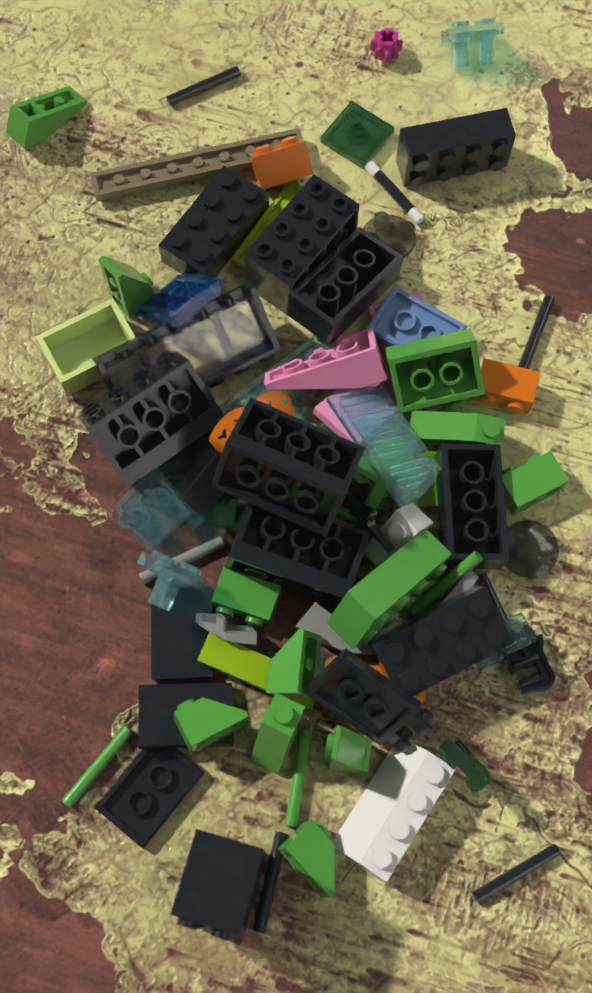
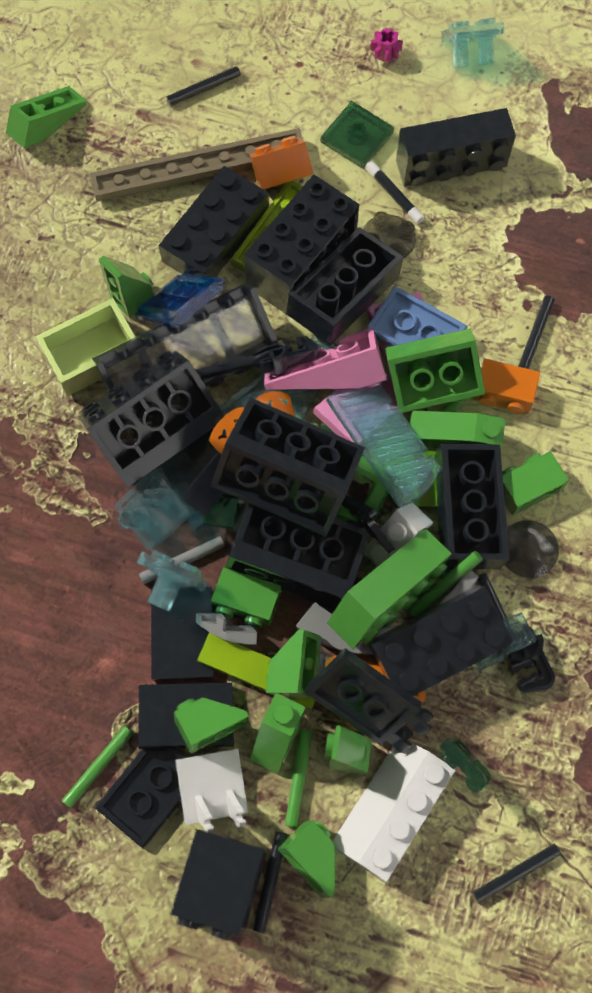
(212, 788): none -> white plate
(274, 358): none -> black piece

